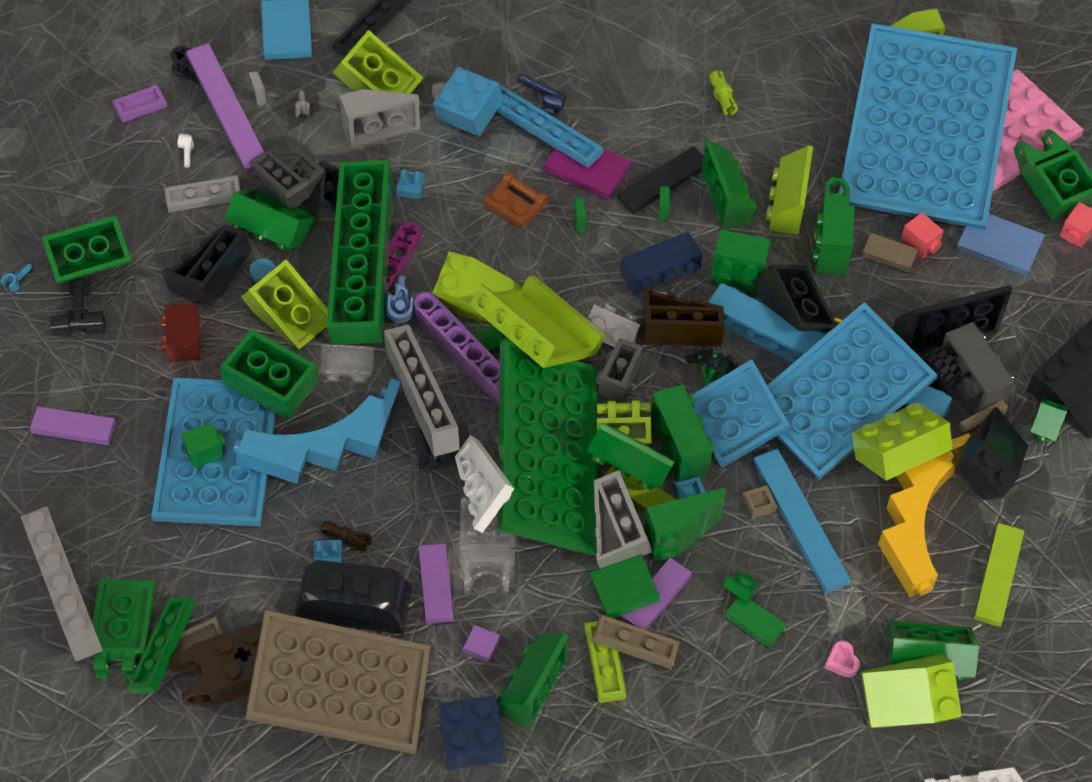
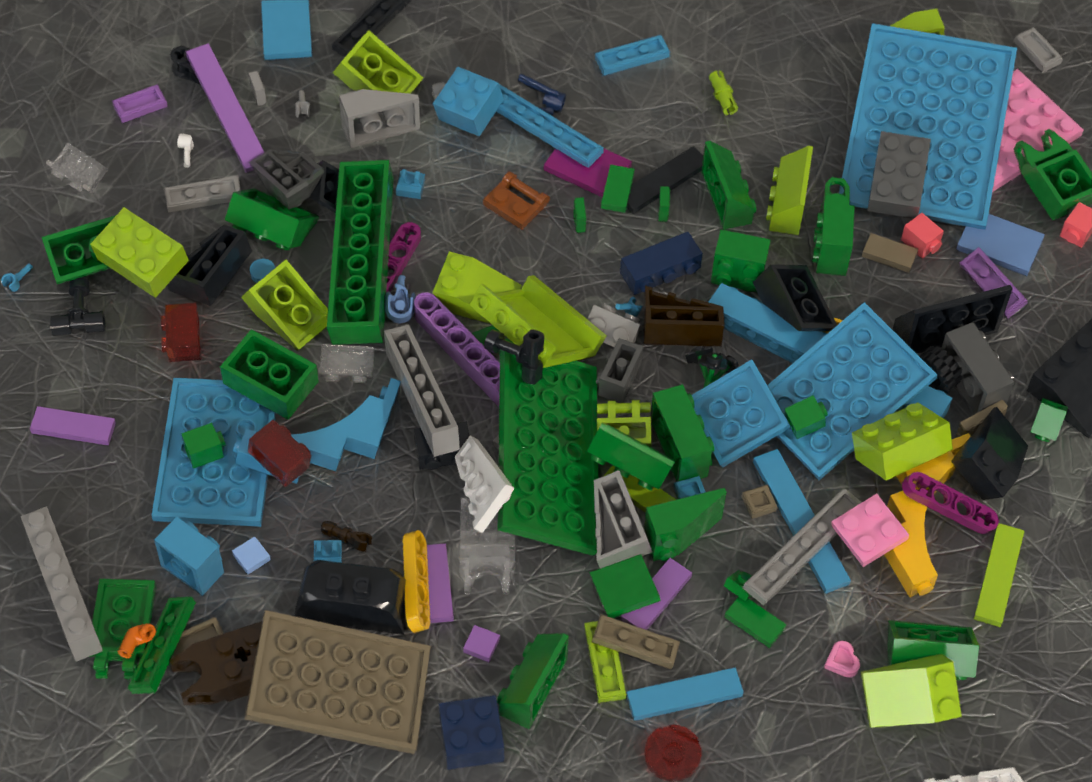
(78, 167): none -> clear bracket
(134, 637): none -> orange arm
(139, 252): none -> lime brick
(189, 555): none -> dark azure brick
(251, 555): none -> light blue tile
(279, 452): none -> clear red brick
(417, 583): none -> yellow beam
(526, 353): none -> black bar
(617, 188): none -> green tile
(630, 307): none -> dark azure hand
(632, 55): none -> dark azure tile
(673, 753): none -> clear red tile
(684, 694): none -> dark azure tile
(799, 549): none -> light grey tile
(806, 416): none -> green brick
(870, 530): none -> bright pink plate
(899, 175): none -> dark grey brick
(949, 506): none -> magenta beam
(989, 277): none -> medium lavender tile
(1038, 49): none -> light grey tile

